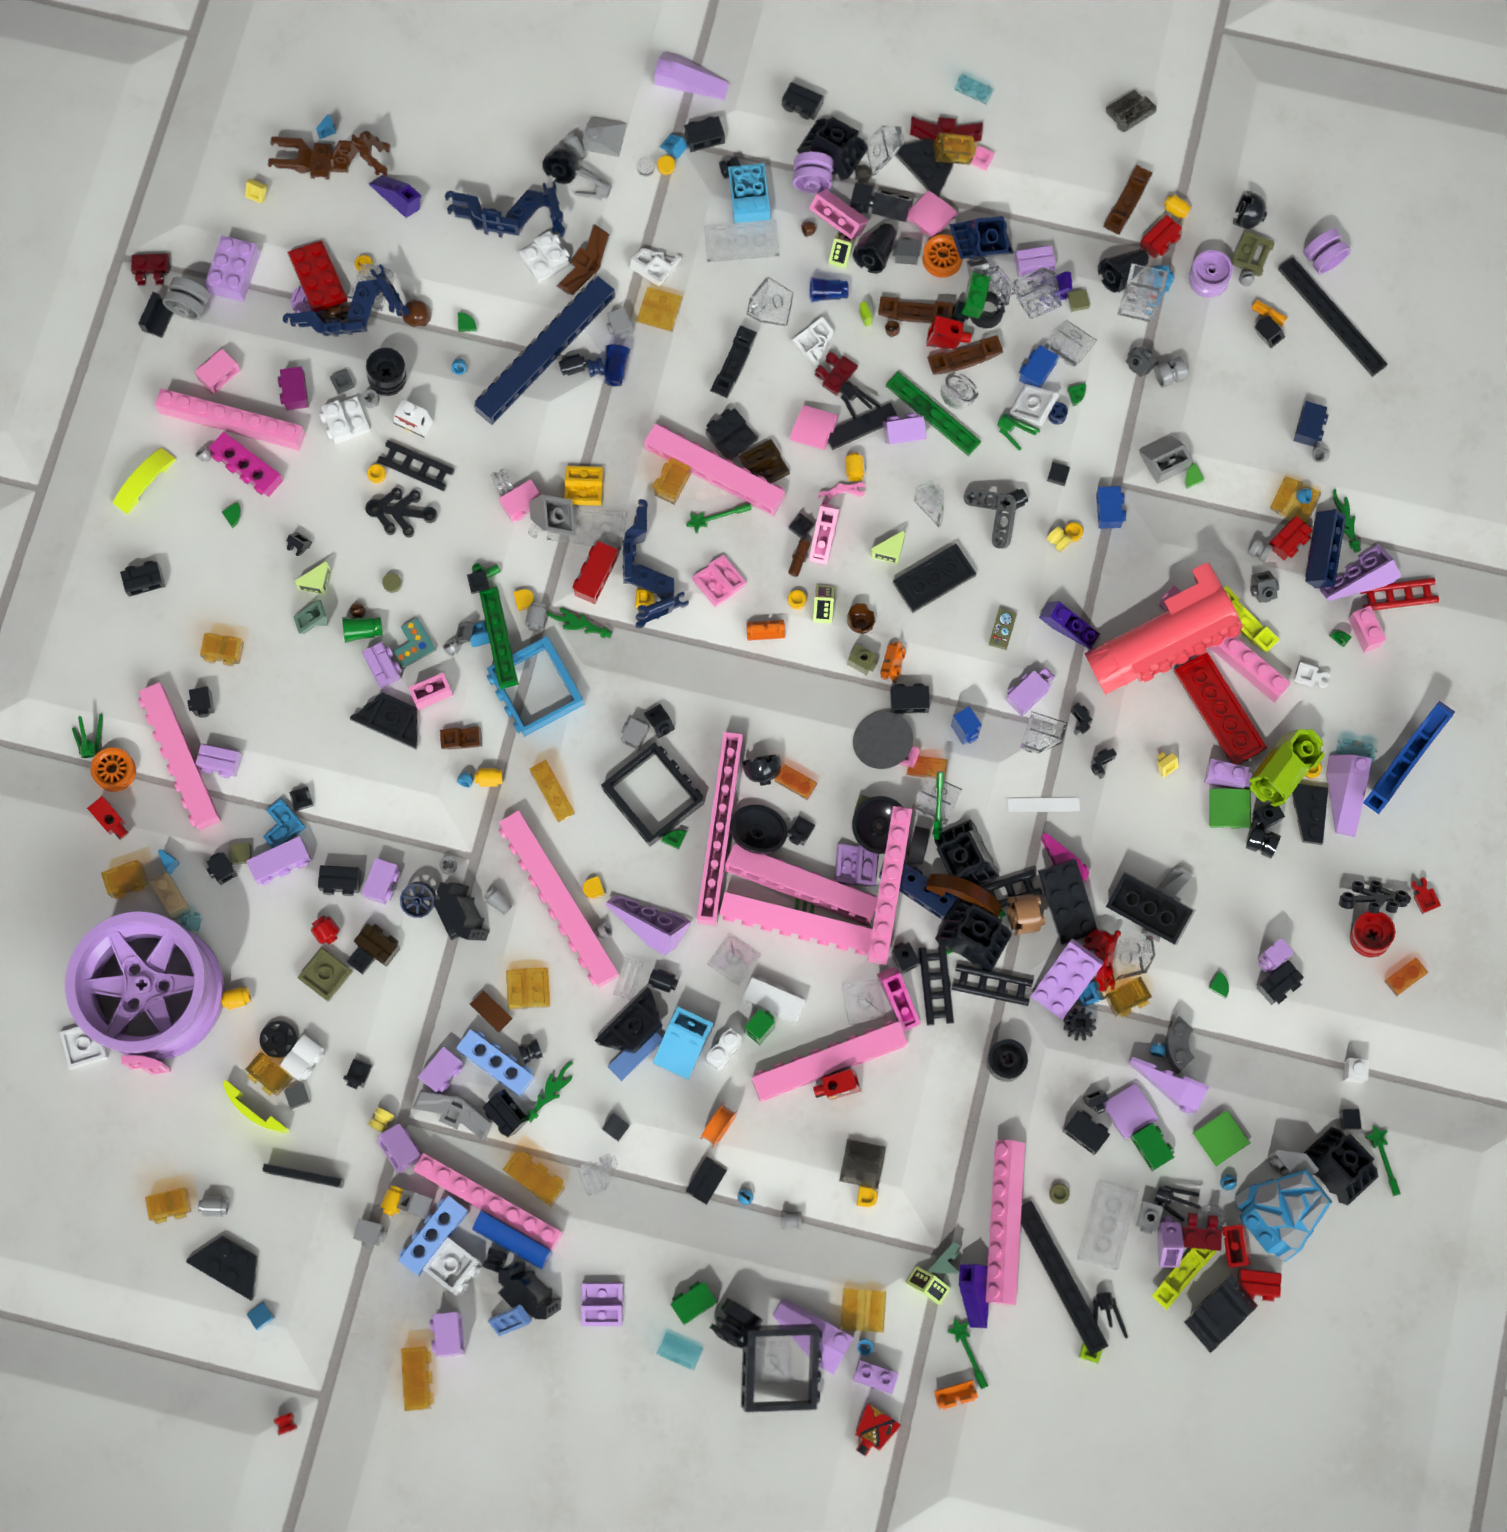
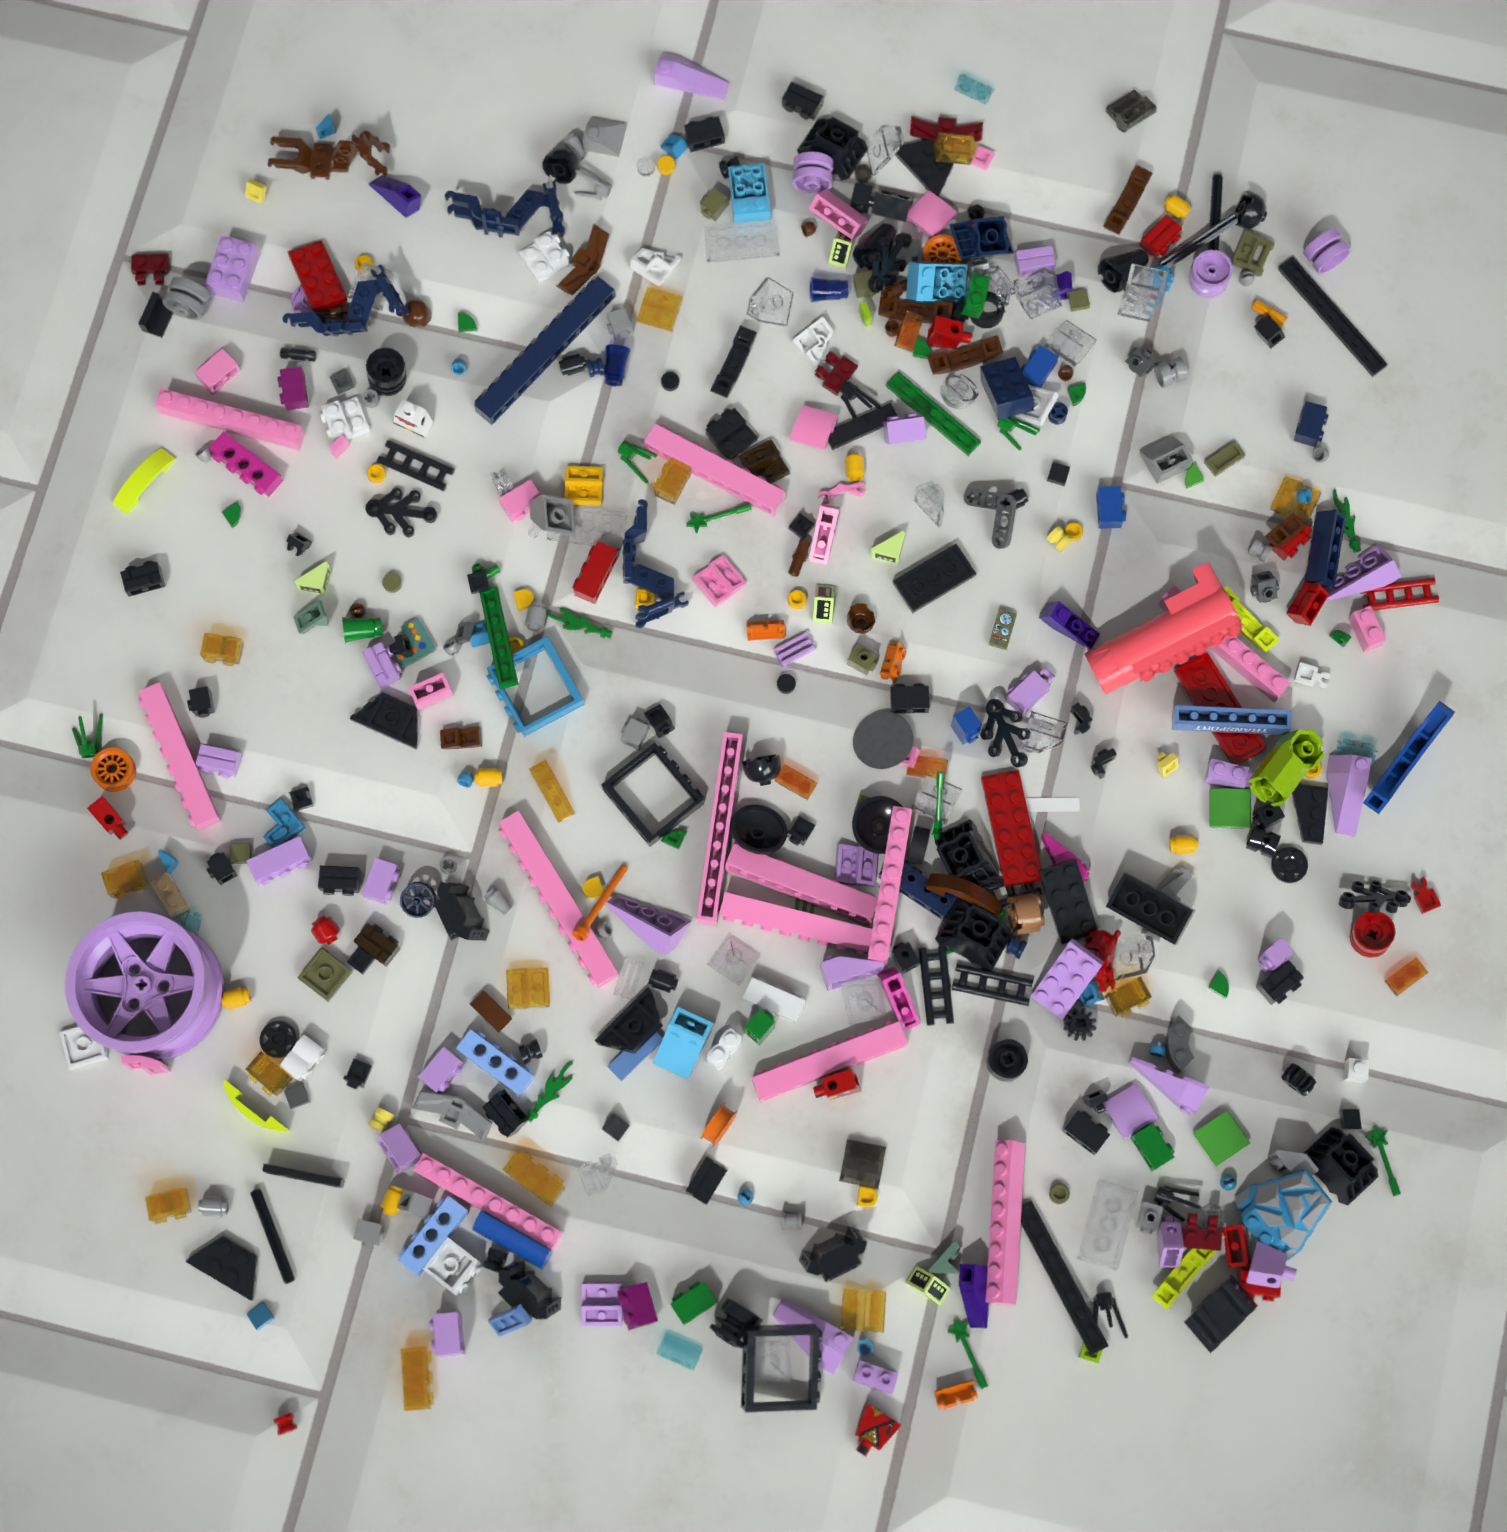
(272, 1236): none -> black axle
(298, 354): none -> black axle
(339, 446): none -> bright pink tile
(401, 646): none -> black tile
(516, 644): none -> yellow tile
(582, 930): none -> orange piece
(629, 450): none -> green plant
(637, 1306): none -> magenta brick
(670, 381): none -> black tile
(713, 204): none -> olive brick
(786, 683): none -> black tile
(811, 648): none -> lavender tile
(835, 1255): none -> black slope
(846, 969): none -> lavender slope
(860, 283): none -> olive brick
(877, 282): none -> black plant
(895, 289): none -> reddish brown axle
(908, 331): none -> clear orange plate
(921, 349): none -> green tile
(936, 281): none -> medium azure slope
(976, 212): none -> black plate
(1004, 731): none -> black plant
(1006, 388): none -> dark blue brick
(1011, 828): none -> red plate
(1016, 947): none -> dark blue wheel
(1065, 376): none -> reddish brown hinge
(1183, 844): none -> yellow brick
(1199, 241): none -> black axle
(1215, 208): none -> black axle
(1224, 458): none -> olive tile
(1231, 720): none -> medium blue brick
(1269, 1267): none -> lavender torso
(1285, 531): none -> reddish brown slope
(1289, 864): none -> black wheel
(1298, 1079): none -> black gear
(1307, 603): none -> red brick

